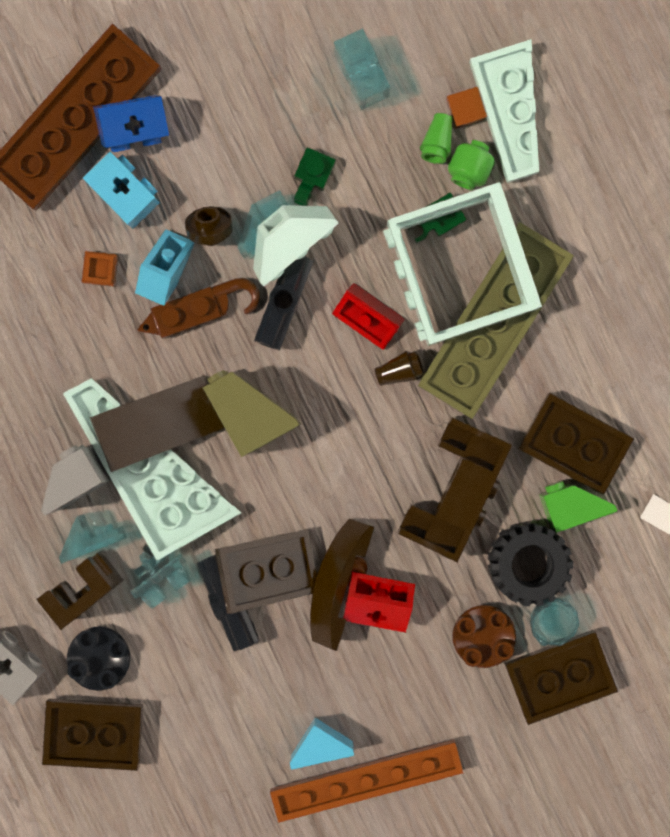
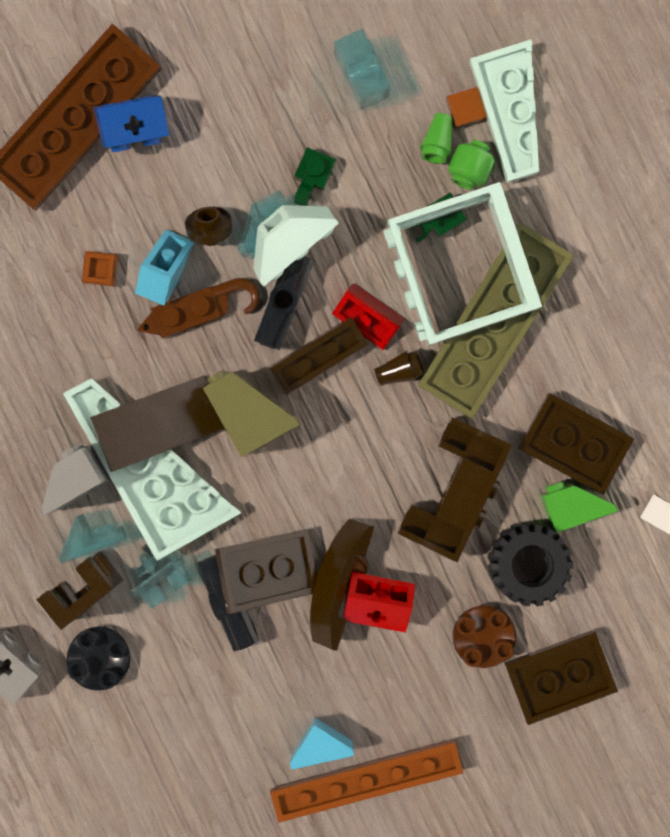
(92, 734): dark brown plate -> none
(106, 178): medium azure brick -> none
(318, 355): none -> dark brown plate
(554, 622): clear light blue hair -> none

